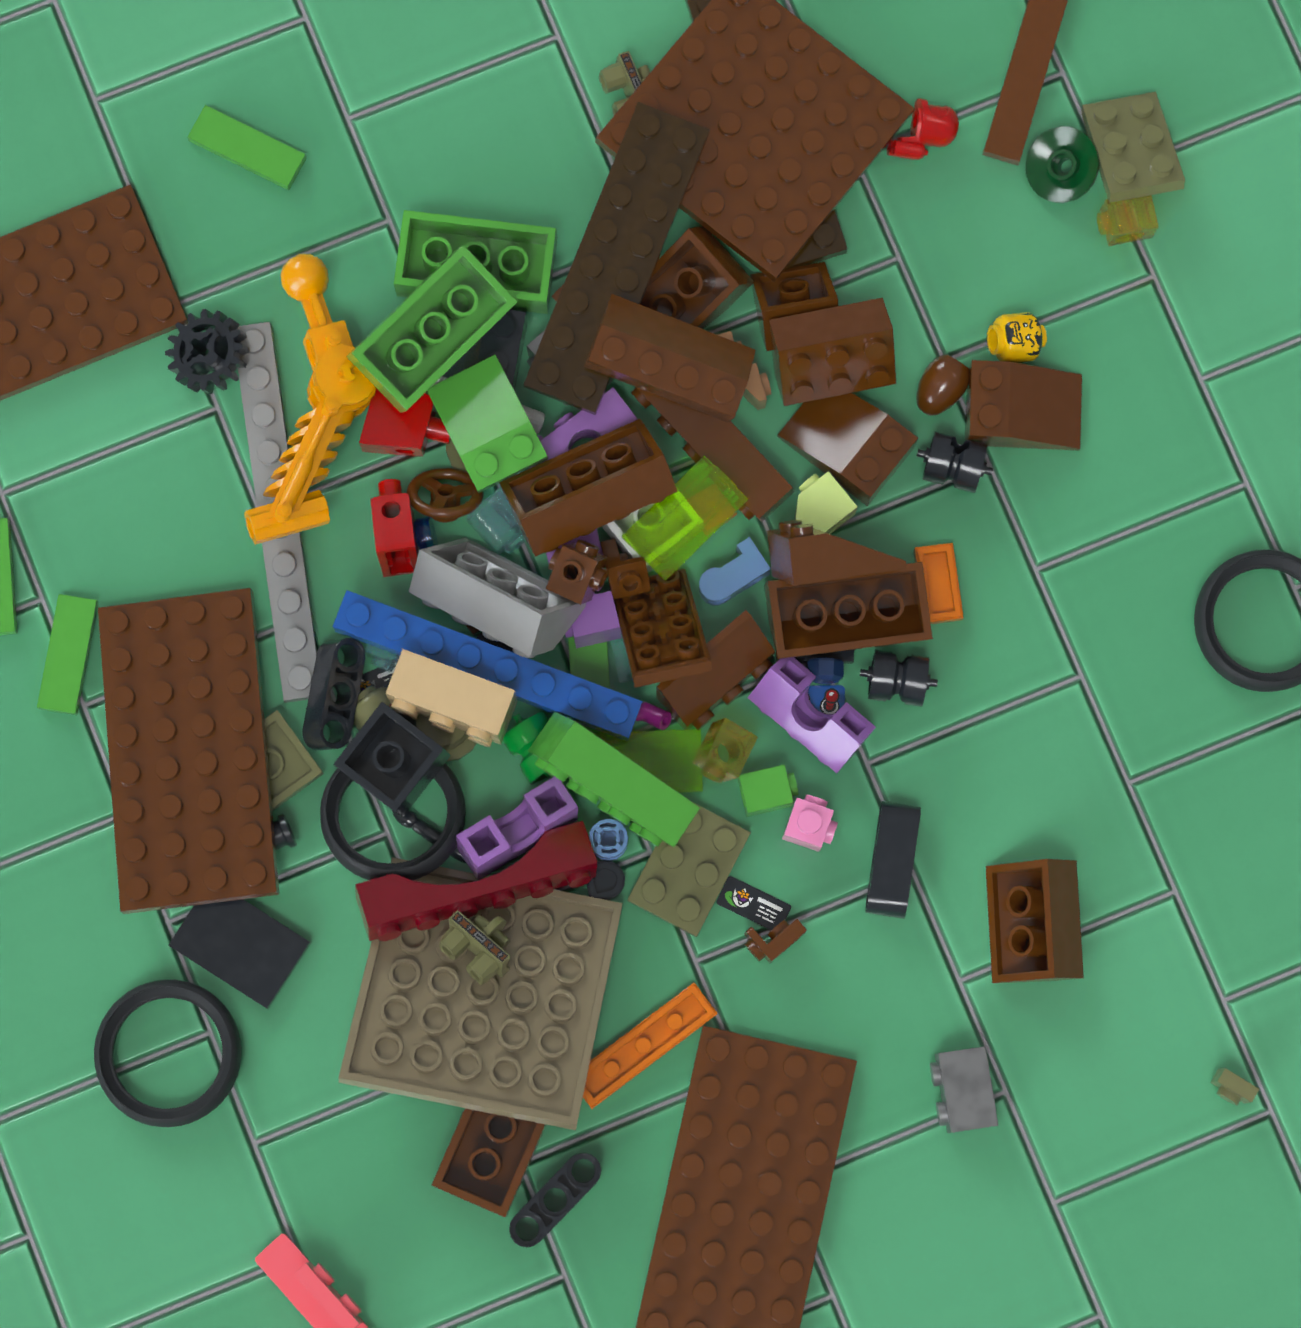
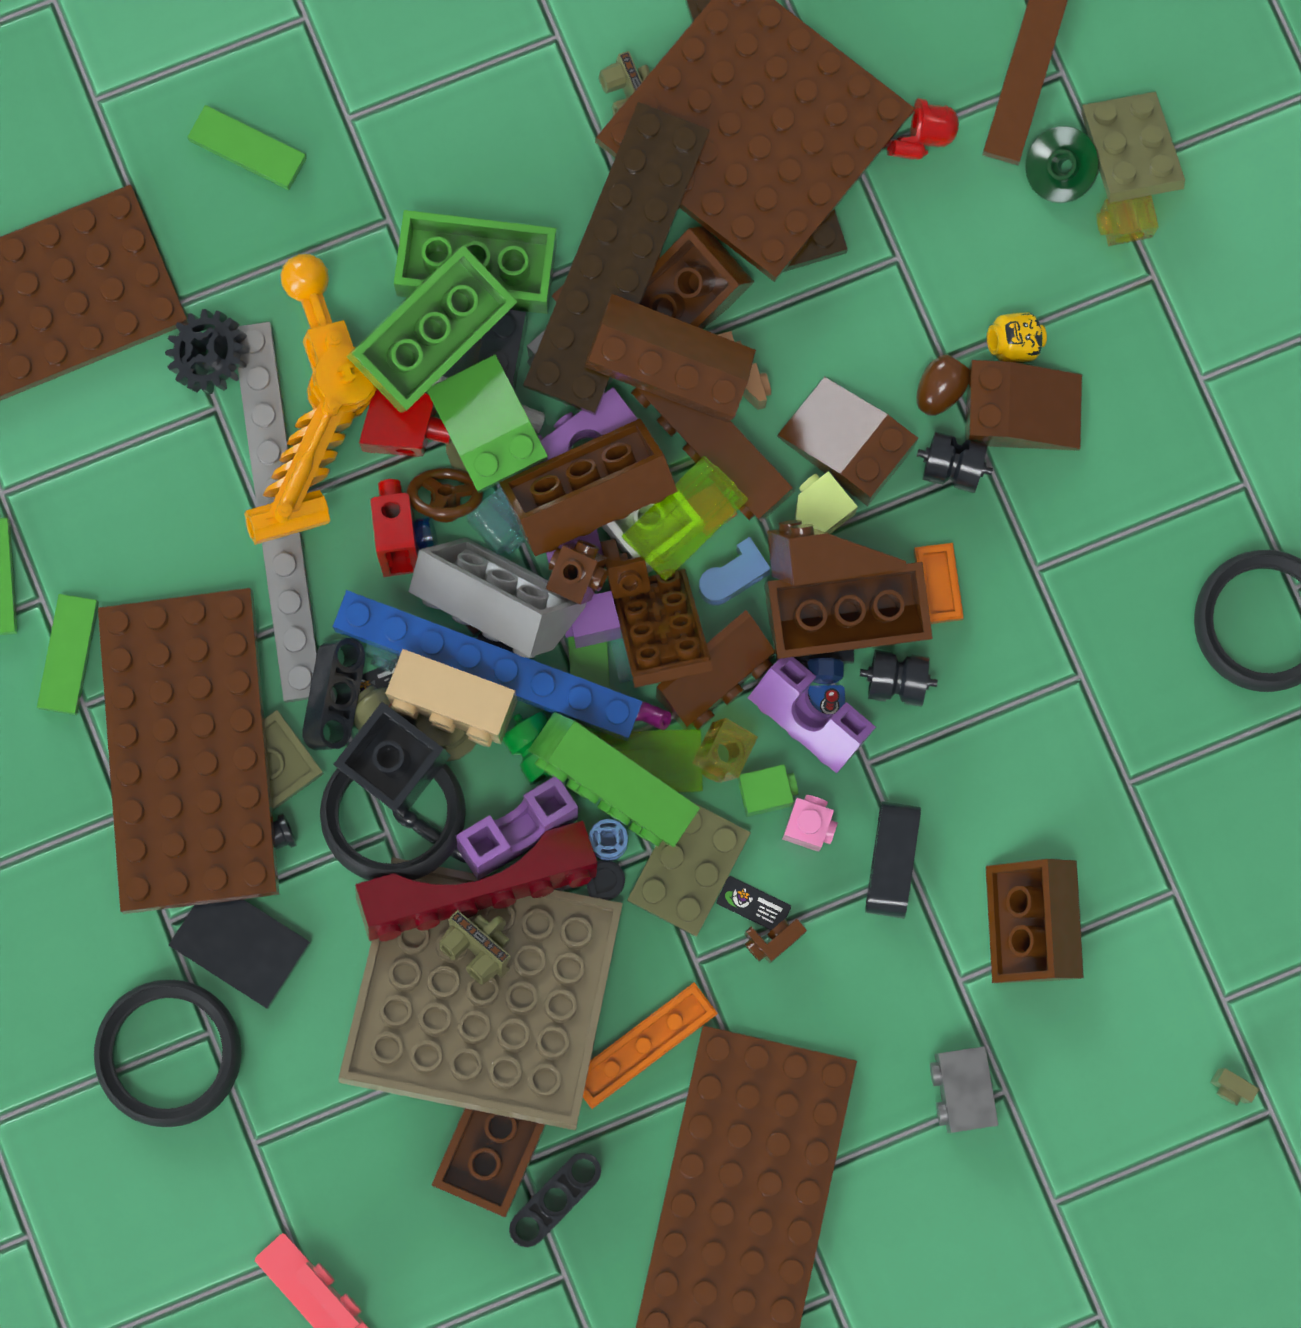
(793, 293): reddish brown slope -> none
(833, 351): reddish brown brick -> none

